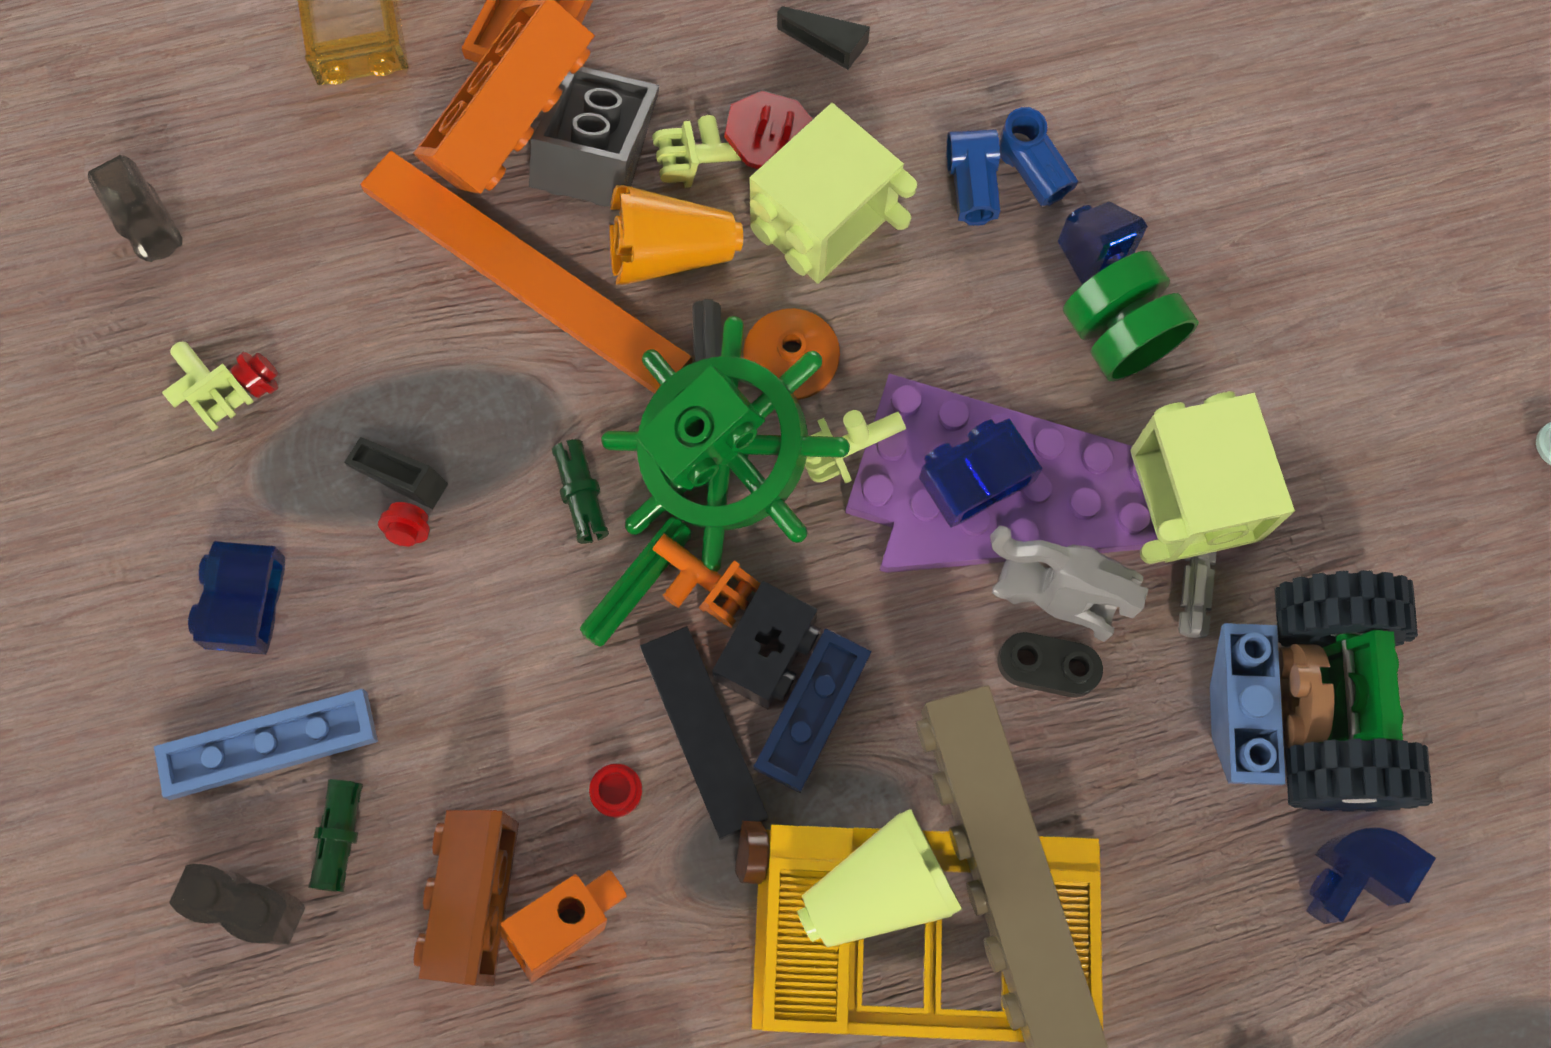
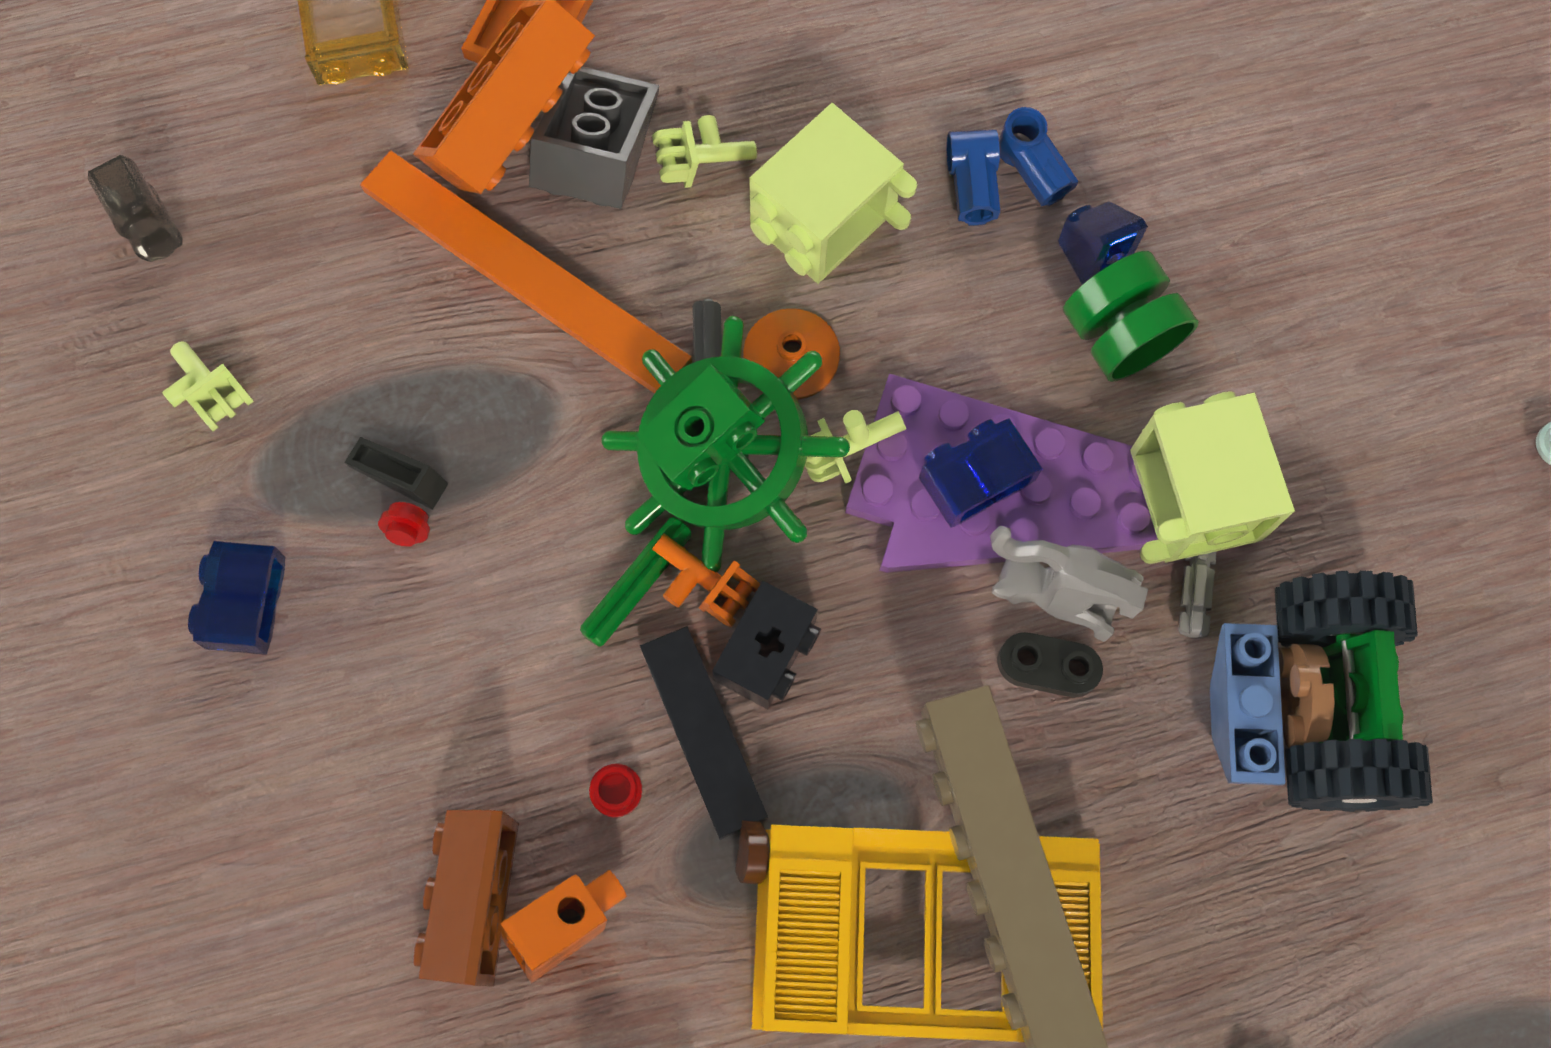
(233, 901): clear smoke brick -> none
(255, 374): red plate -> none
(265, 744): medium blue plate -> none
(335, 835): dark green pin -> none
(580, 491): dark green pin -> none
(667, 235): light orange cone -> none
(763, 125): piece -> none
(812, 710): dark blue plate -> none
(829, 36): pearl dark grey piece -> none
(880, 888): yellowish green cone -> none
(1368, 860): clear blue brick -> none

